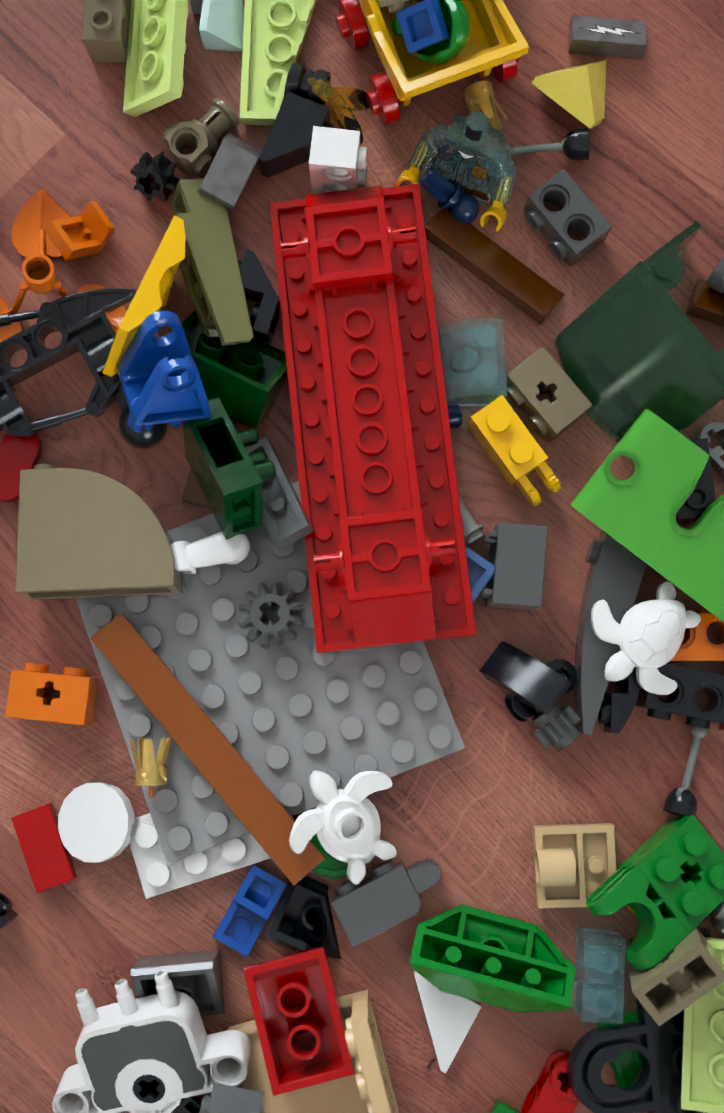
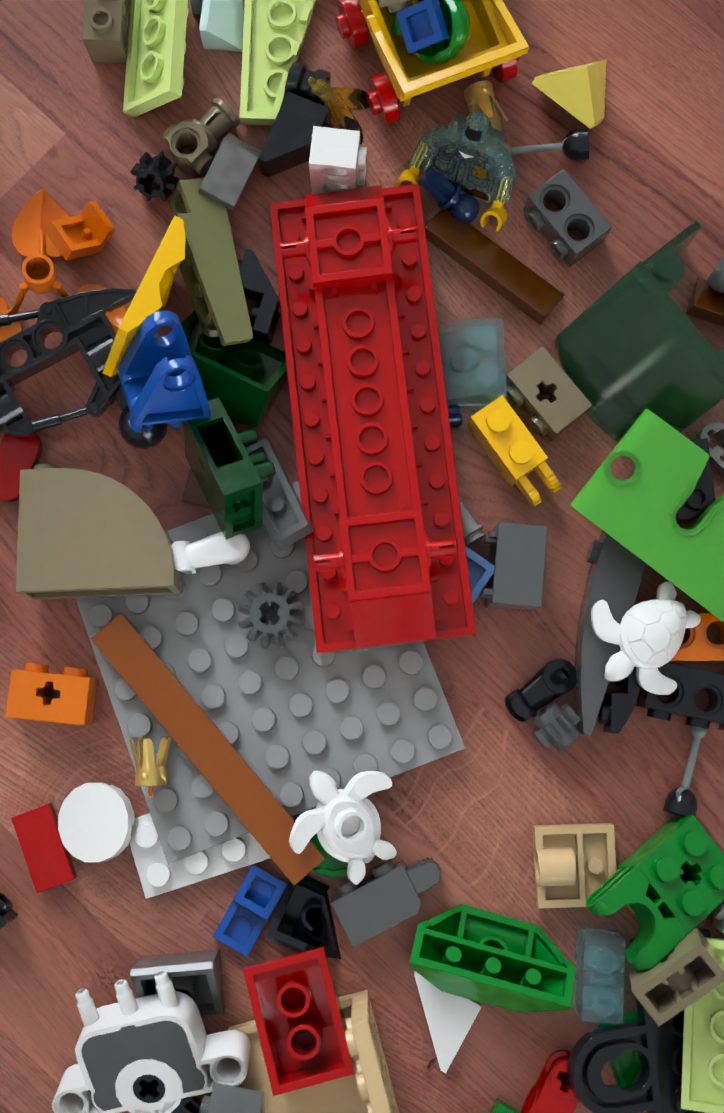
(525, 677): black slope -> none
(607, 37): flat silver slope -> none

